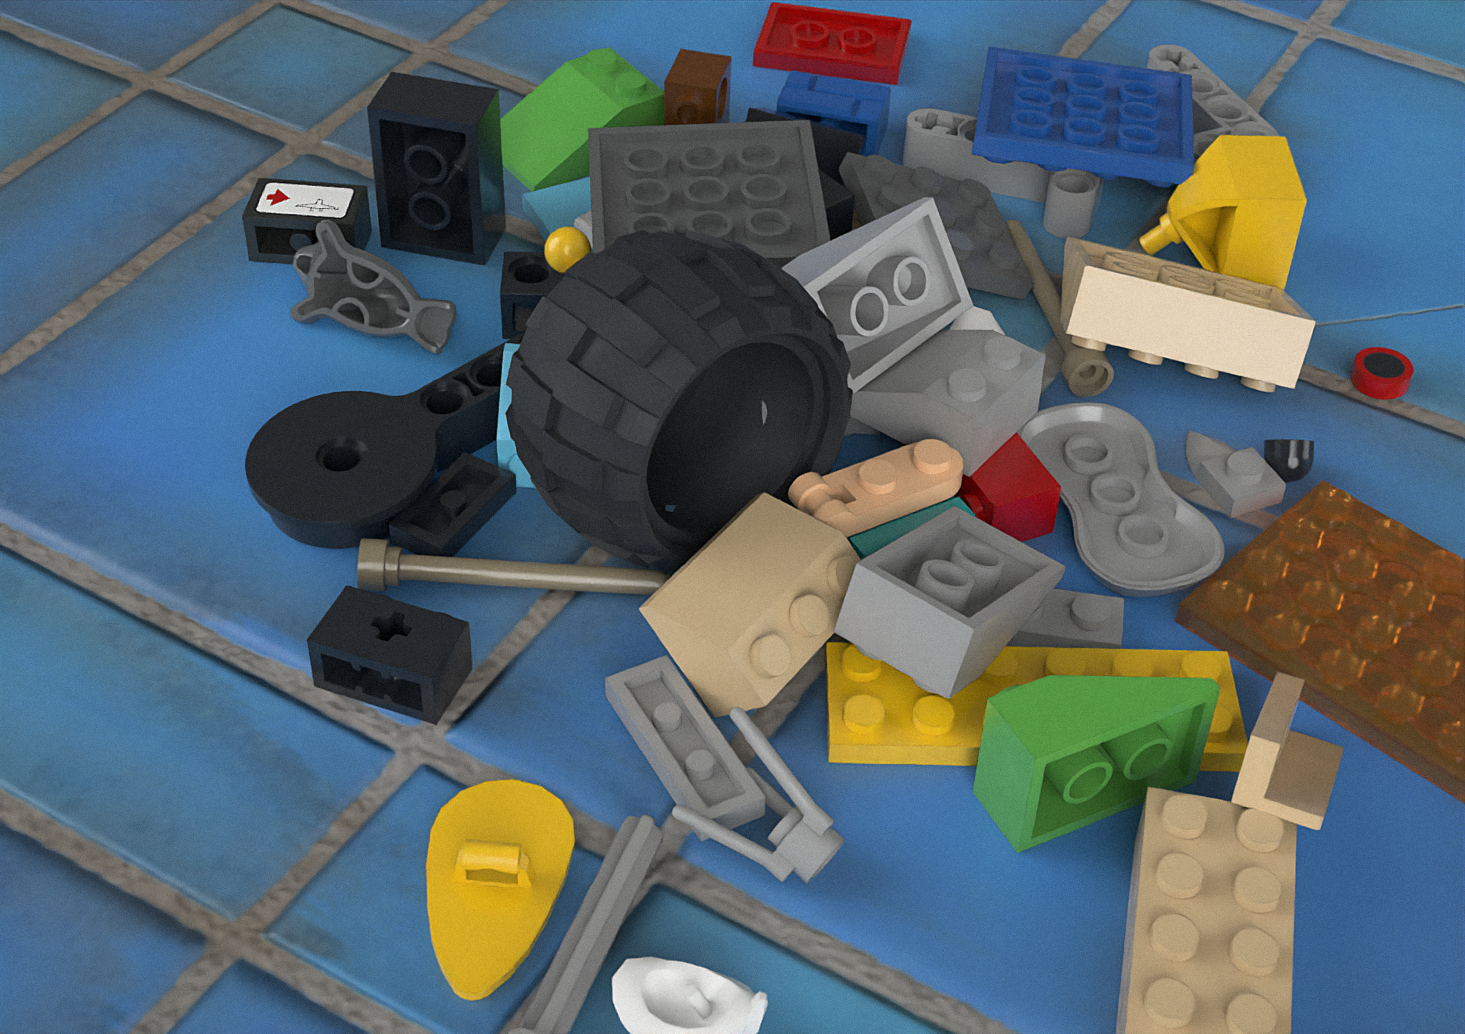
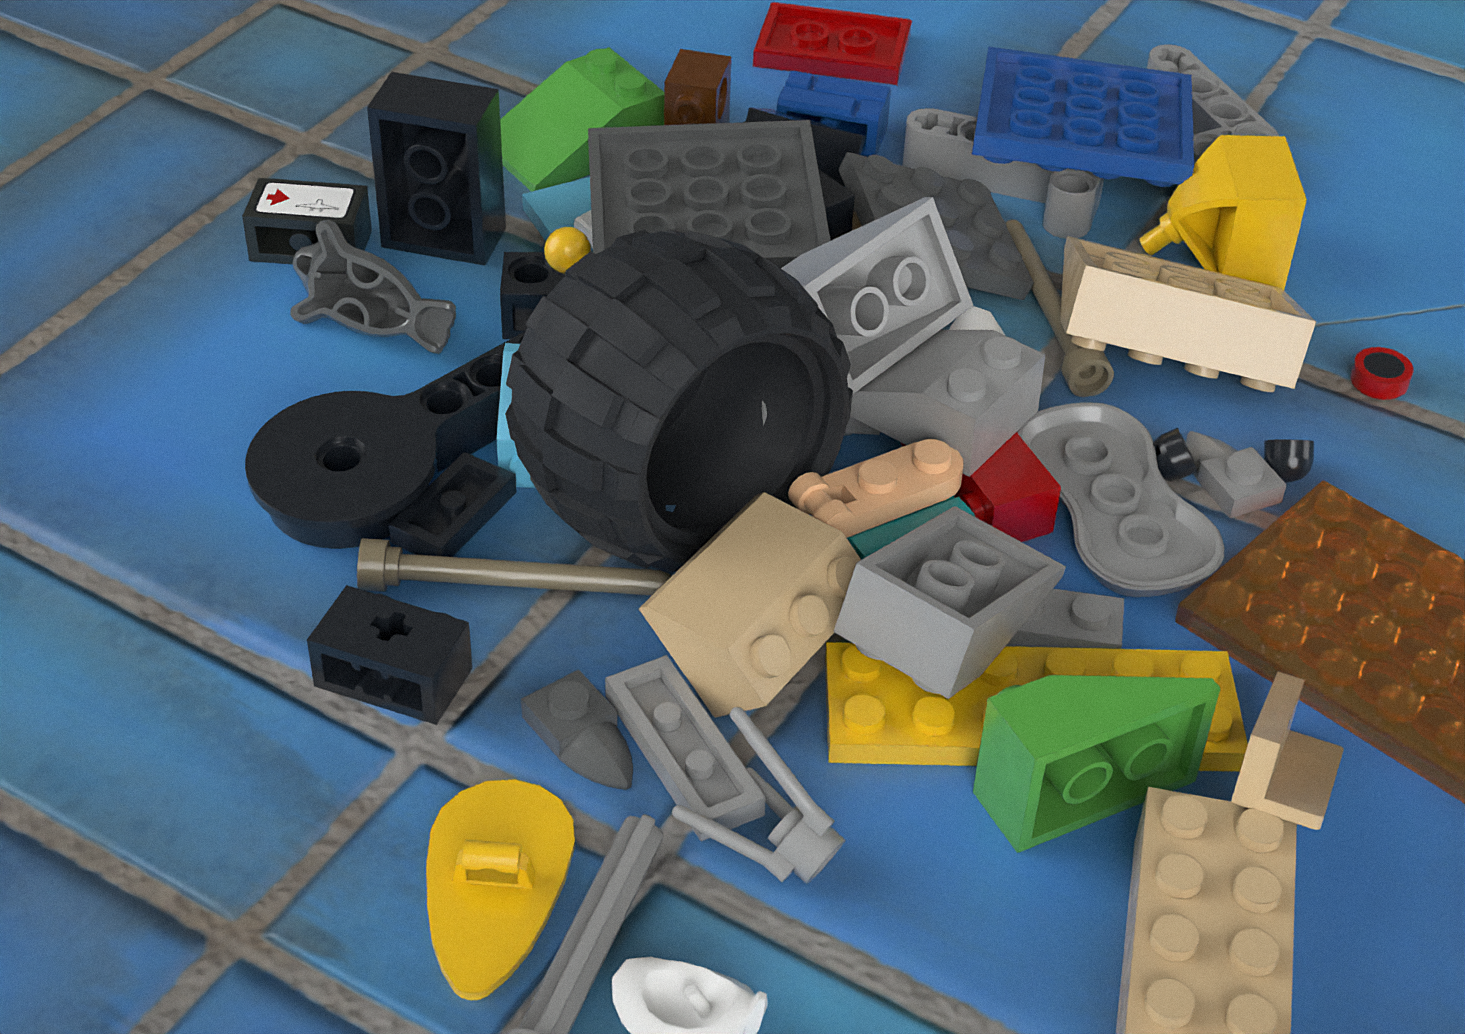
(581, 730): none -> dark grey plate
(1173, 456): none -> black hinge

